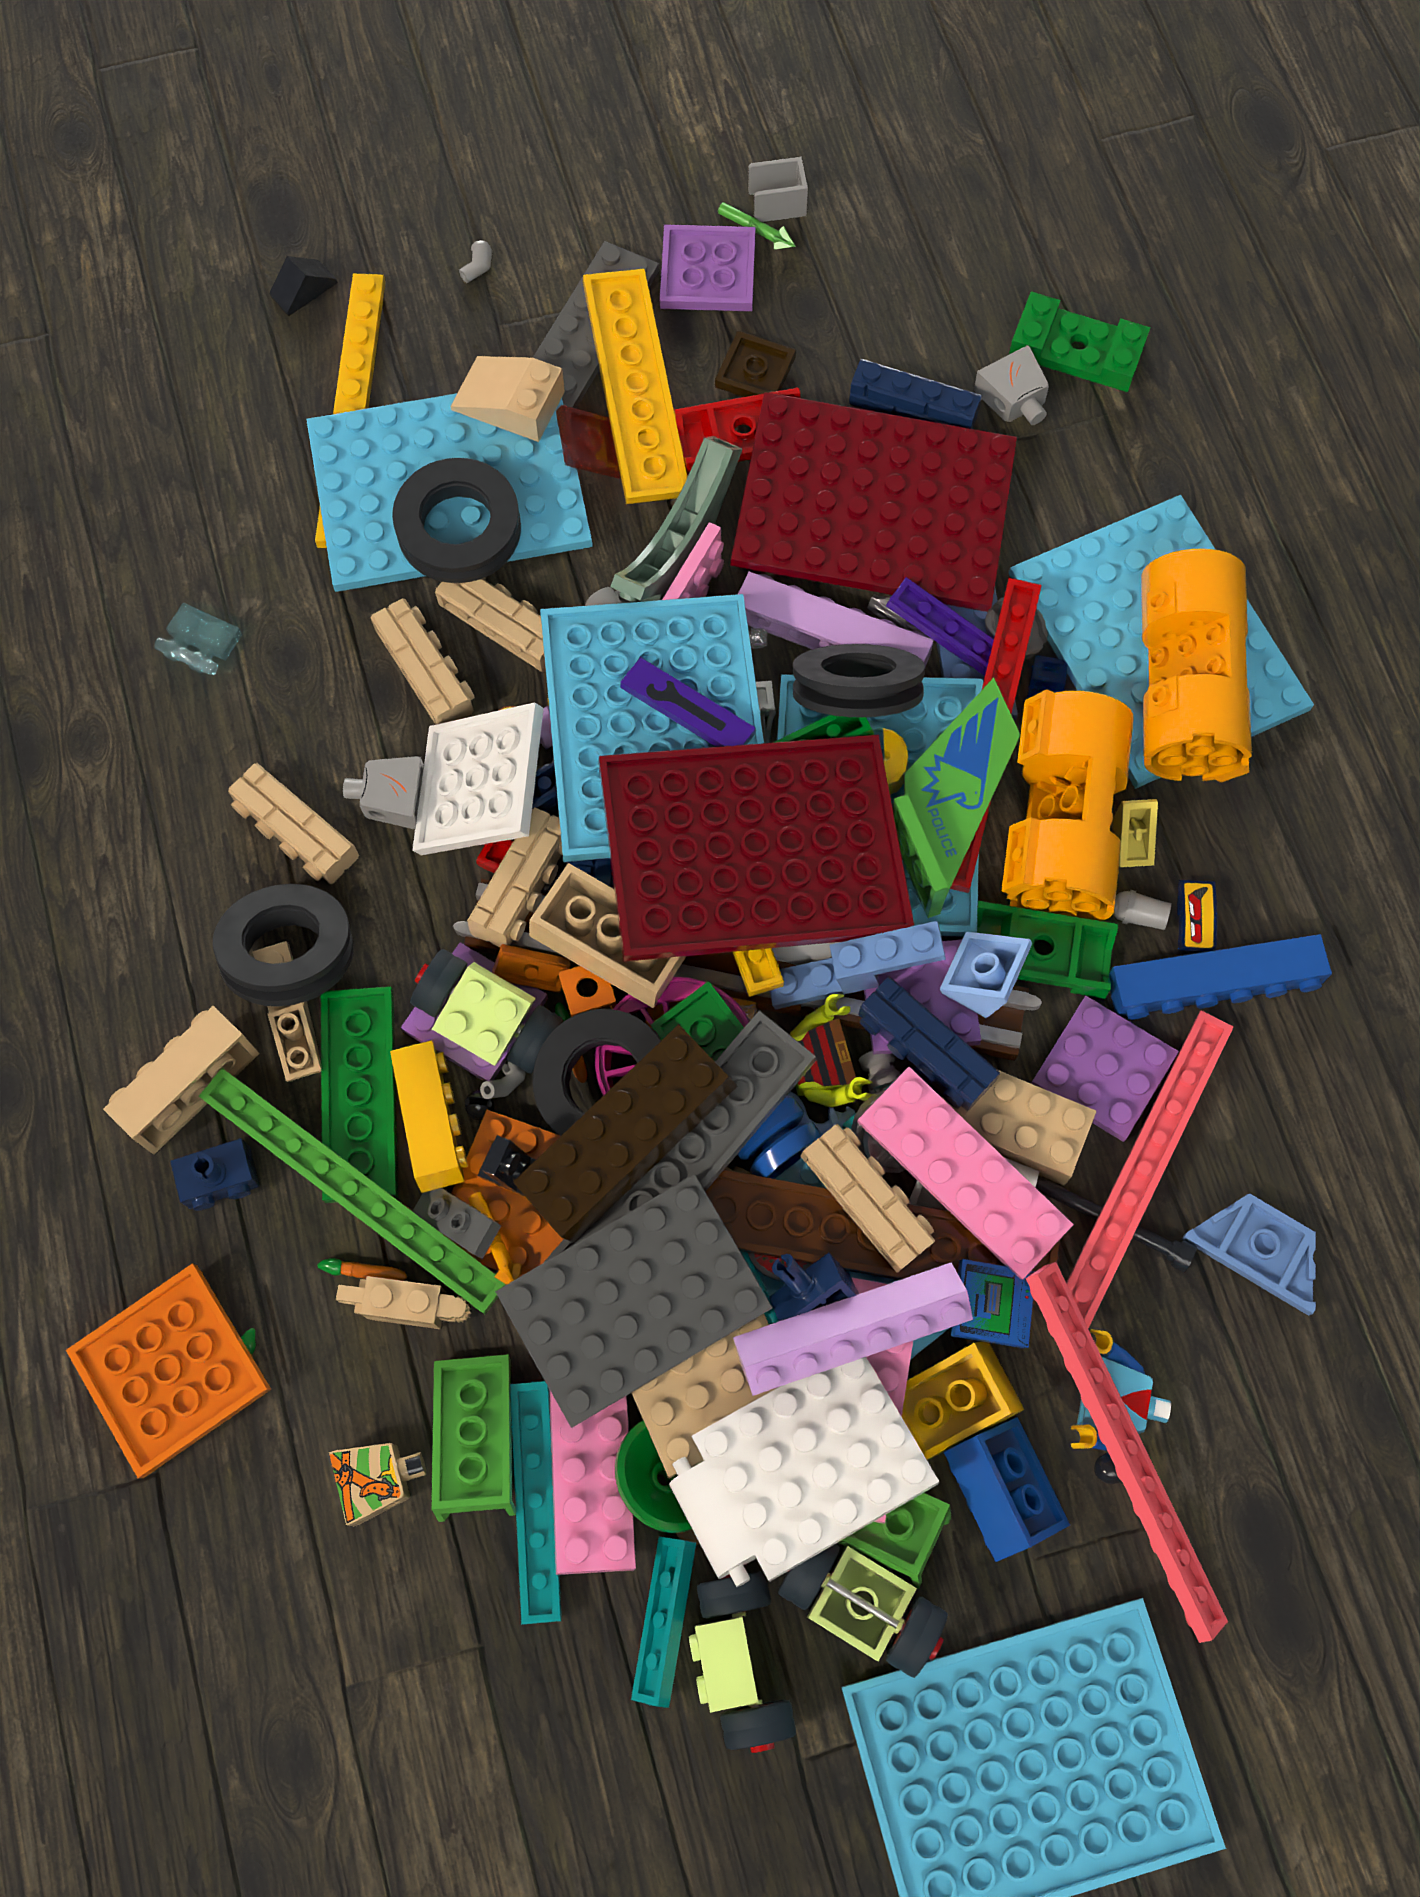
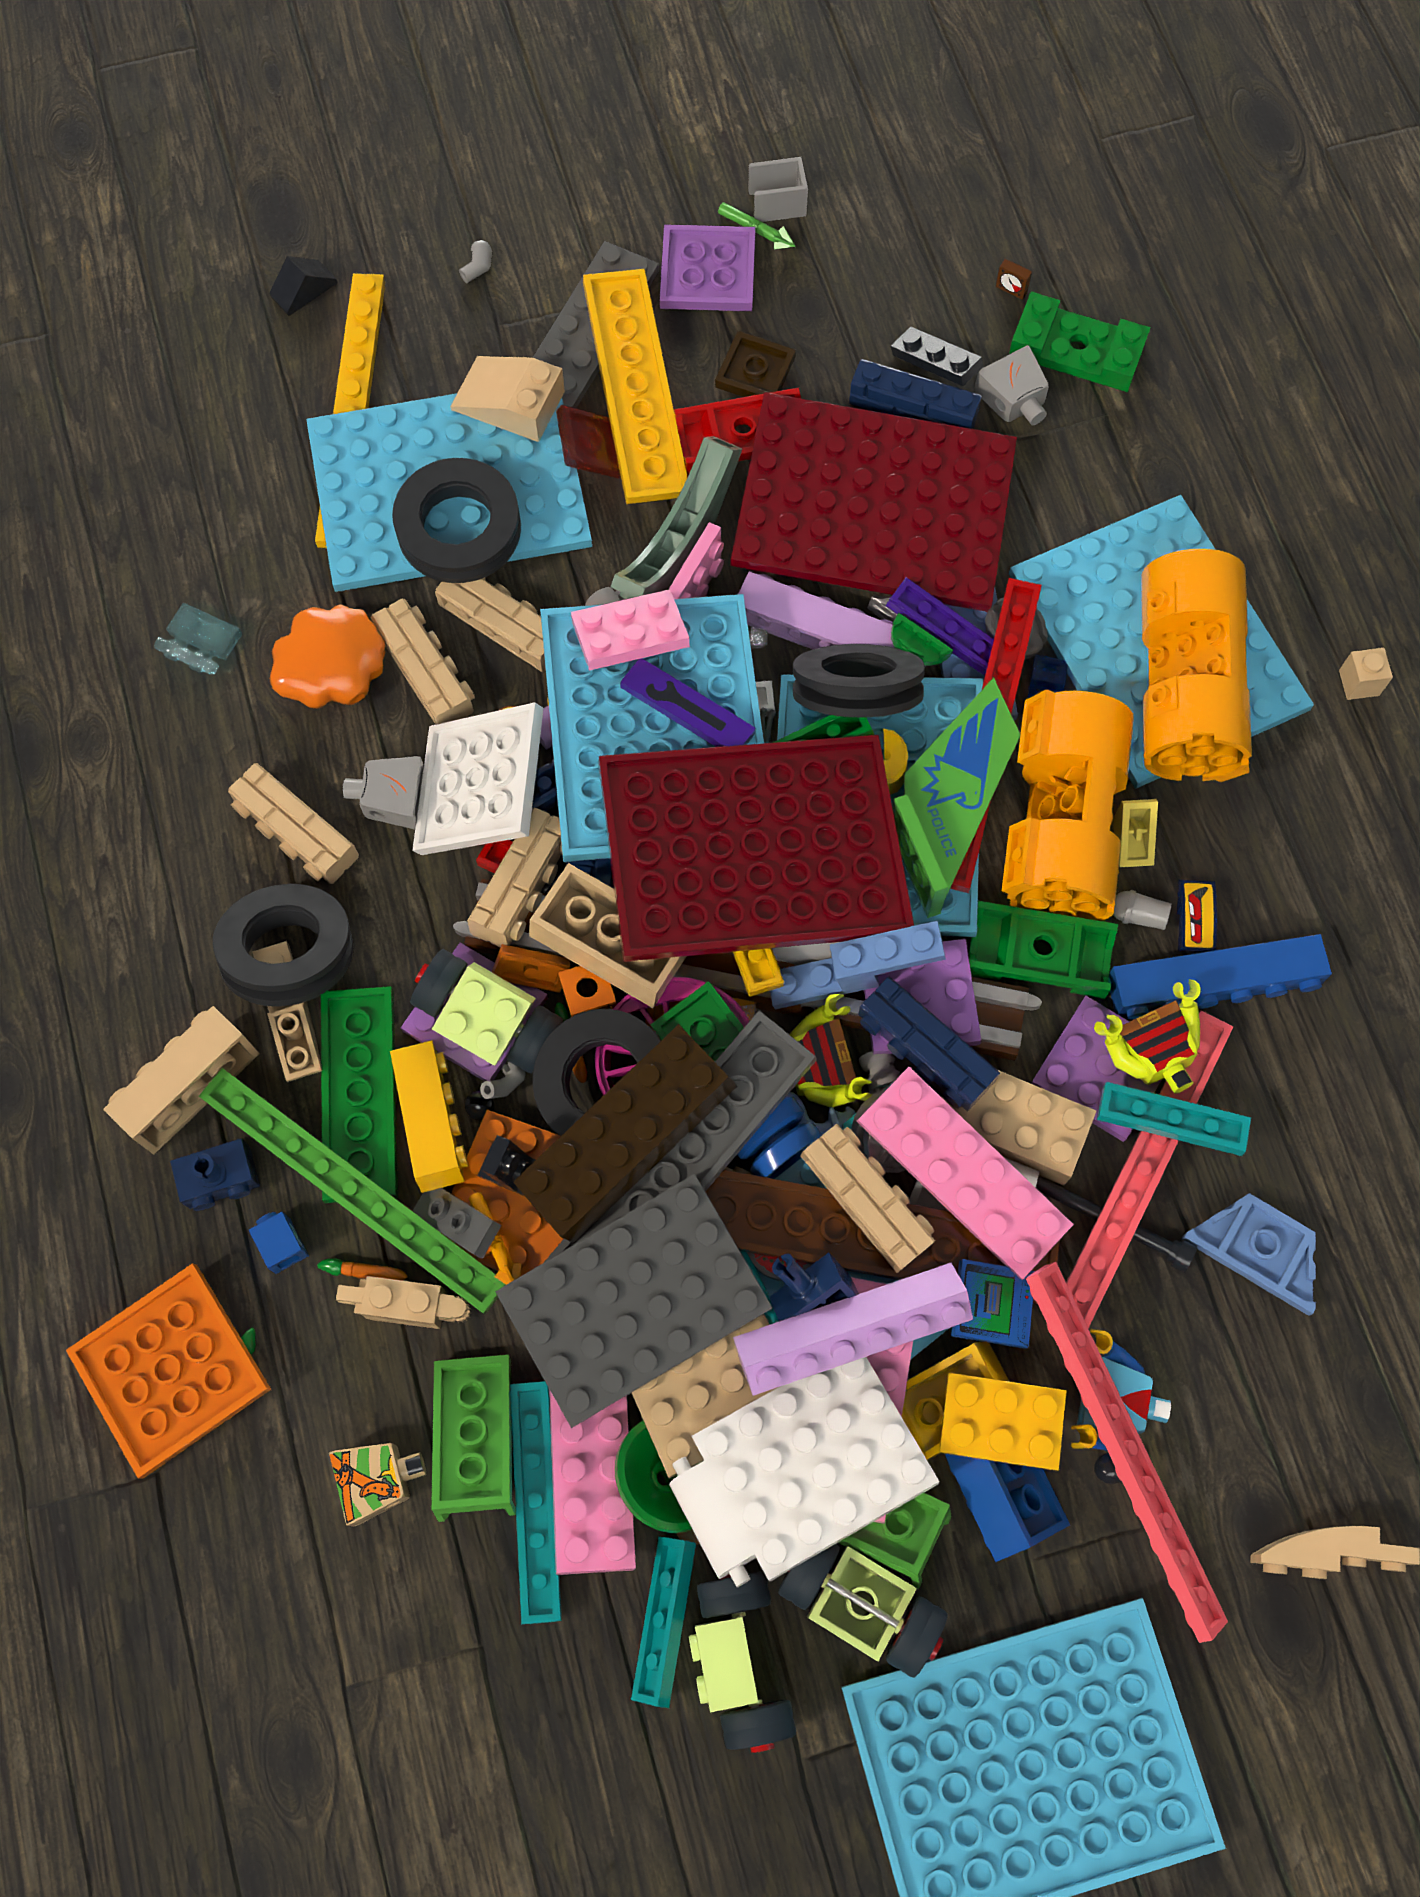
(278, 1241): none -> blue brick
(327, 657): none -> orange piece
(630, 629): none -> bright pink plate
(914, 639): none -> green plate
(937, 356): none -> plate
(985, 971): light blue slope -> none
(1003, 1421): none -> yellow plate
(1013, 279): none -> reddish brown tile
(1157, 1042): none -> torso
(1174, 1118): none -> teal plate
(1321, 1550): none -> tan slope
(1365, 673): none -> tan brick

